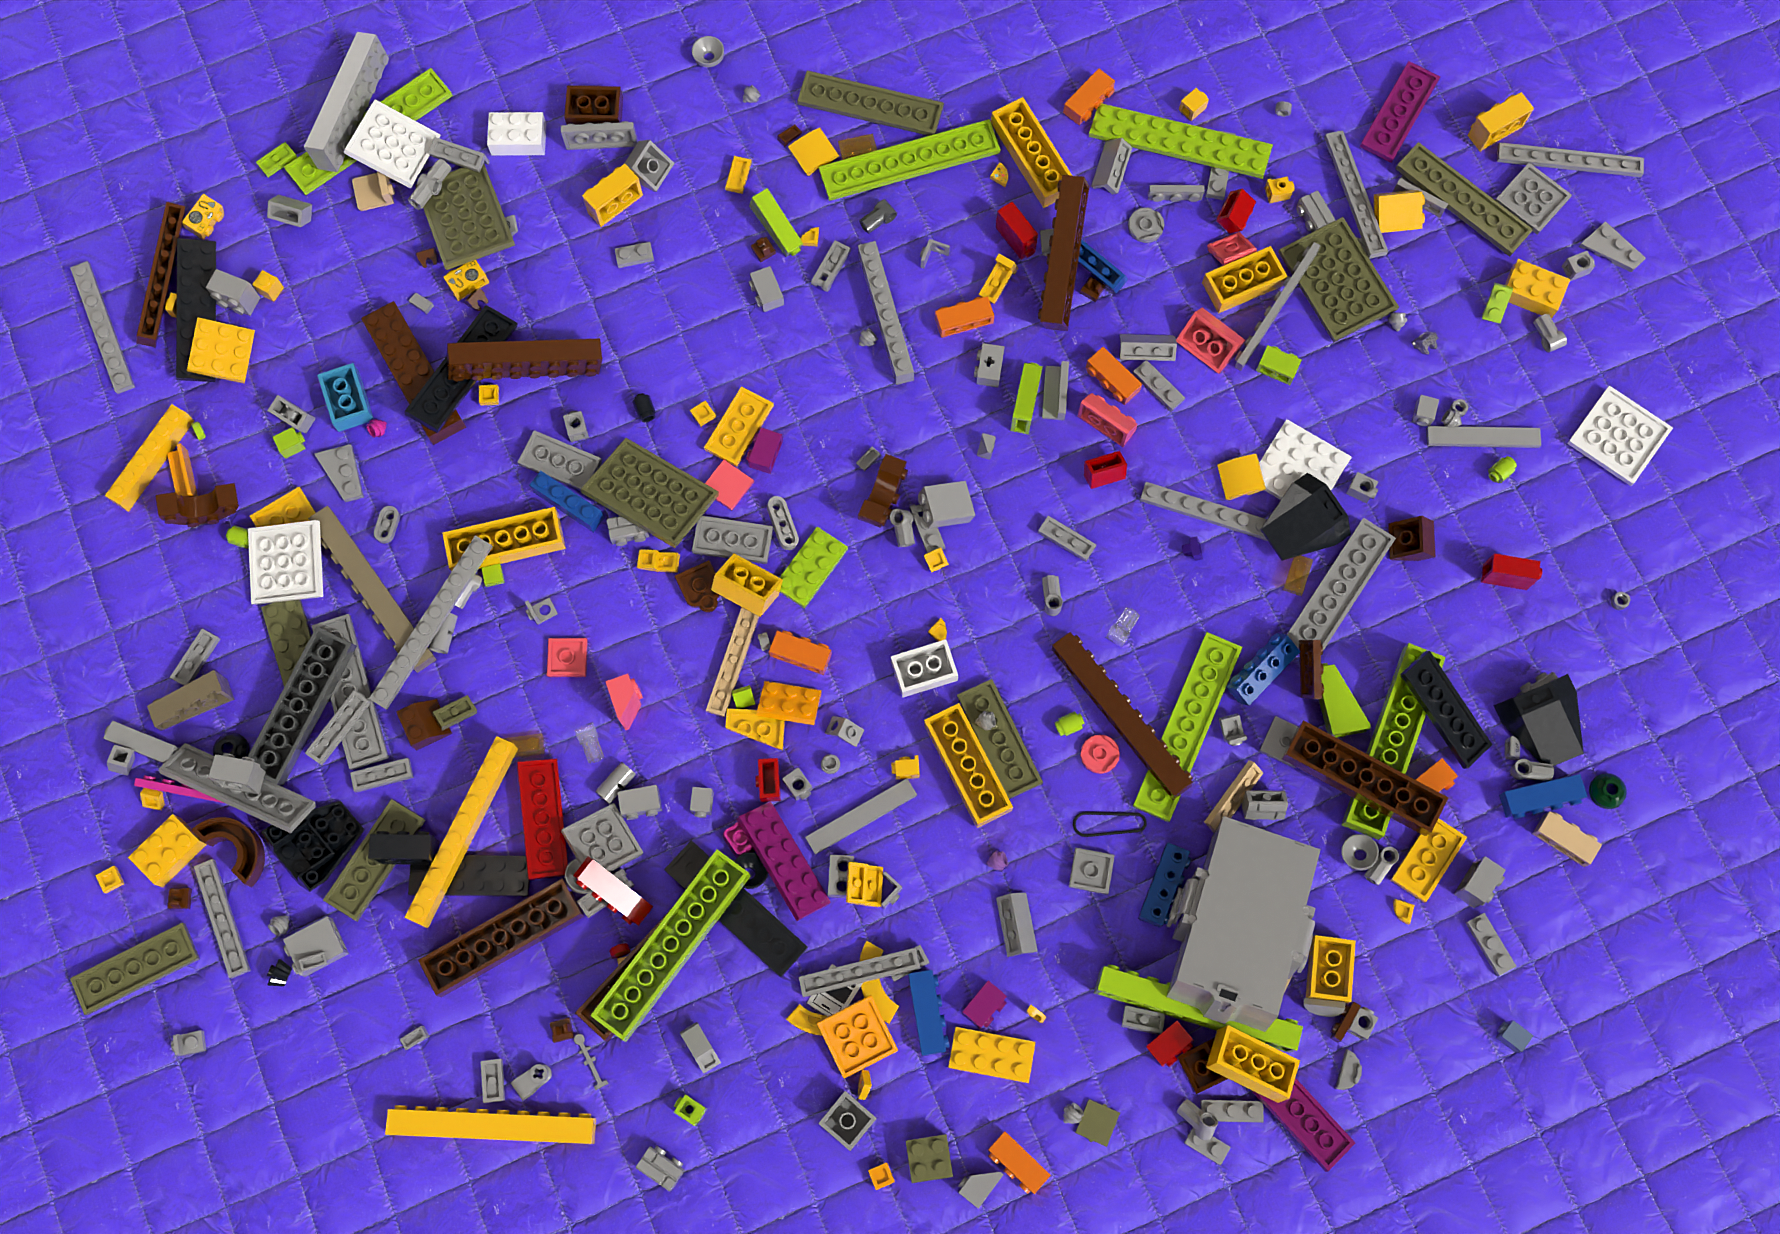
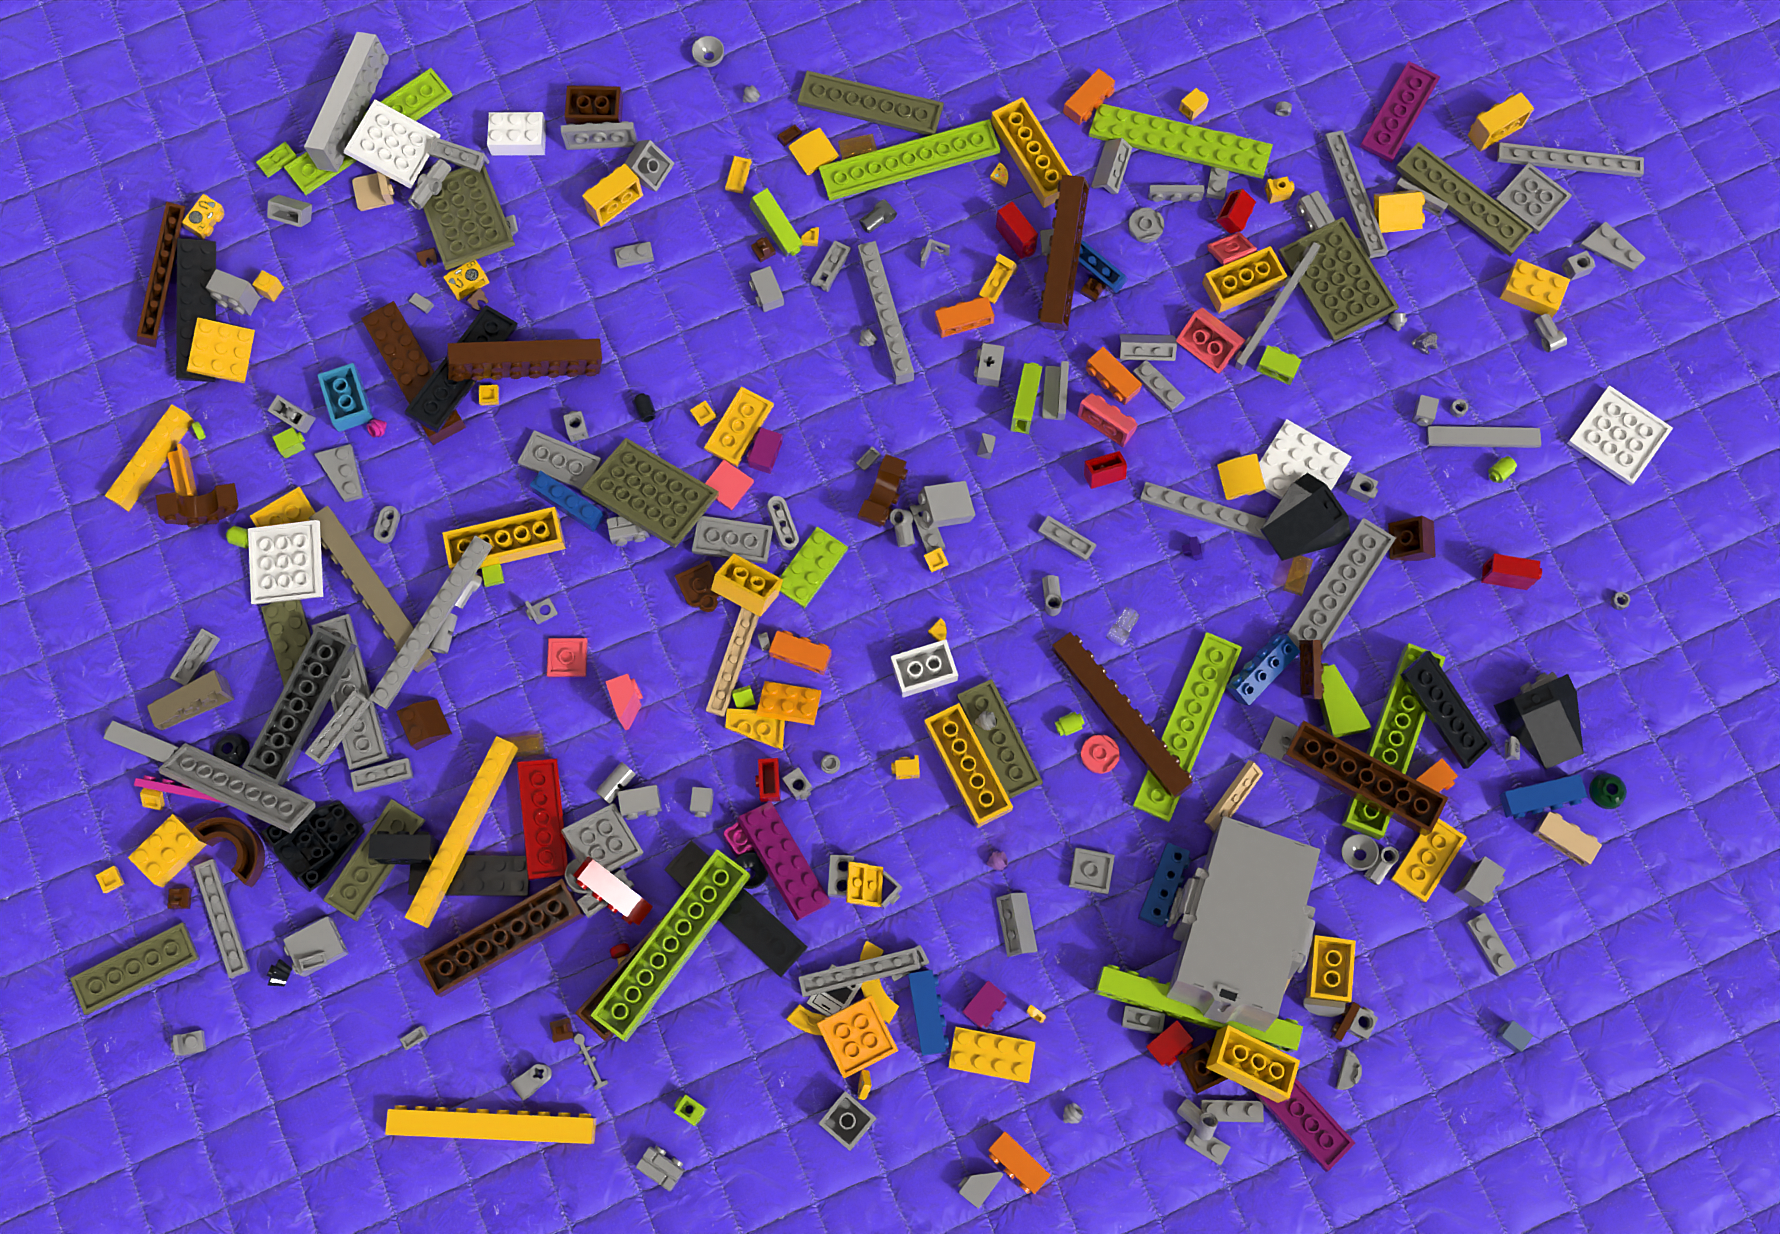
(102, 327): light grey plate -> none
(121, 760): light grey brick -> none
(171, 305): yellow plate -> none
(237, 773): light grey brick -> none
(279, 925): light grey plate -> none
(454, 712): olive plate -> none
(492, 1080): light grey plate -> none
(588, 738): clear piece -> none
(658, 561): yellow slope -> none
(700, 1047): light grey slope -> none
(845, 730): light grey bracket -> none
(861, 816): light grey tile -> none
(881, 1176): light orange plate -> none
(929, 1158): olive brick -> none
(1097, 1123): olive piece -> none
(1109, 833): black piece -> none
(1232, 729): light grey bracket -> none
(1264, 804): light grey brick -> none
(1403, 910): yellow tile -> none
(1451, 418): light grey plate -> none
(1497, 303): lime plate -> none
(1533, 770): light grey piece -> none

